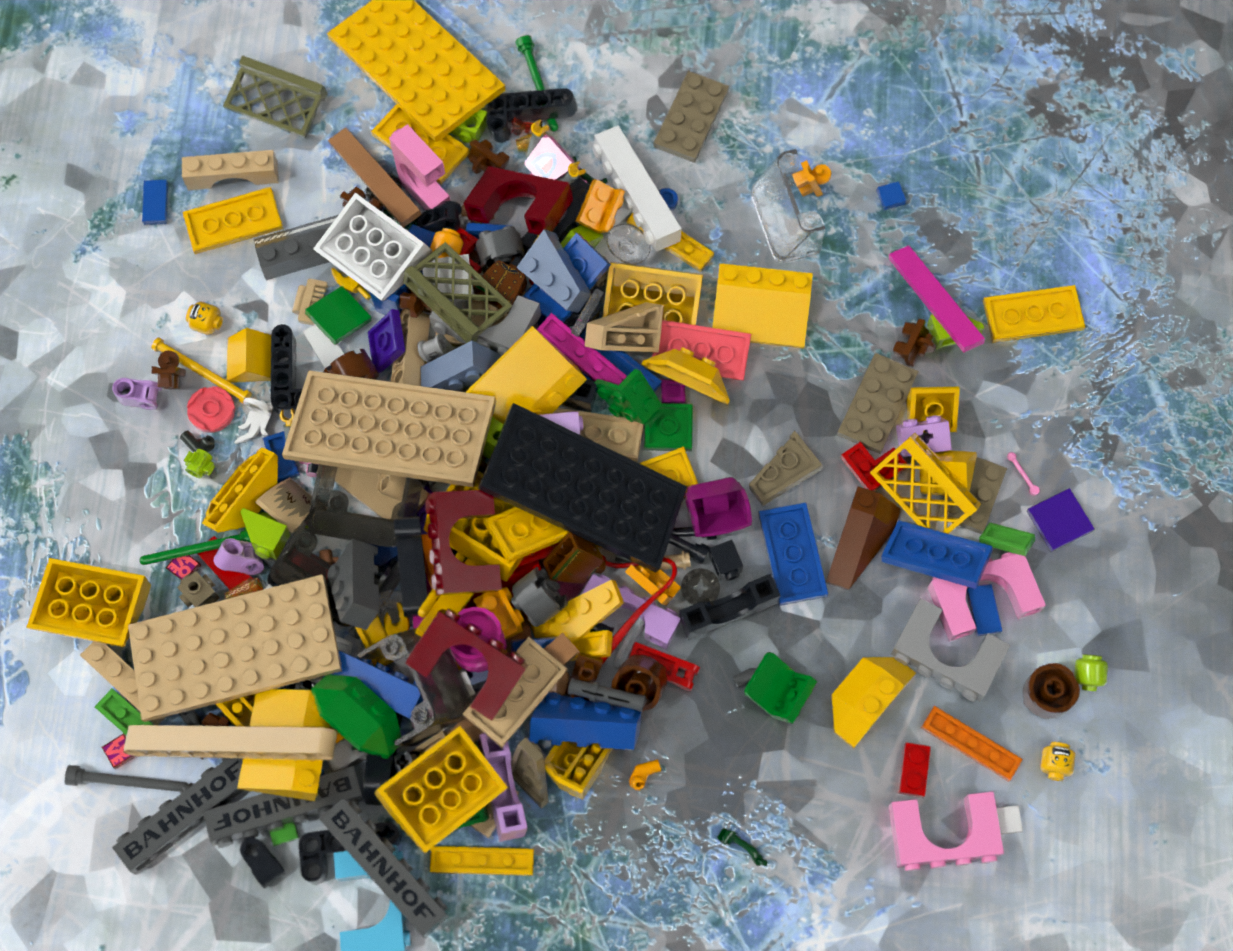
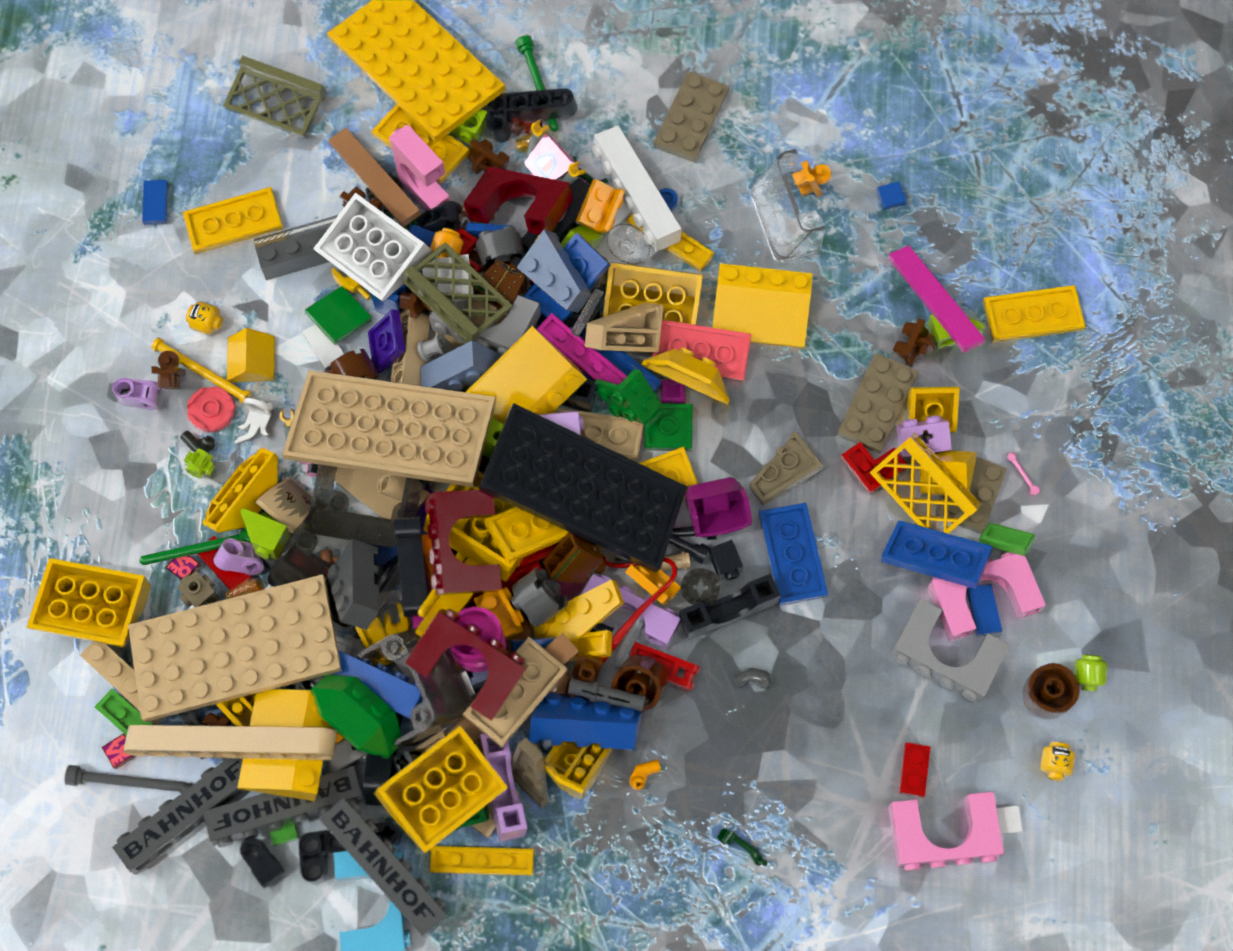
(205, 170): tan arch -> none
(283, 370): black beam -> none
(286, 468): blue tile -> none
(305, 298): tan piece -> none
(779, 688): green bracket -> none
(864, 533): reddish brown wedge -> none
(867, 695): yellow wedge -> none
(971, 743): orange tile -> none
(1060, 520): dark purple tile -> none

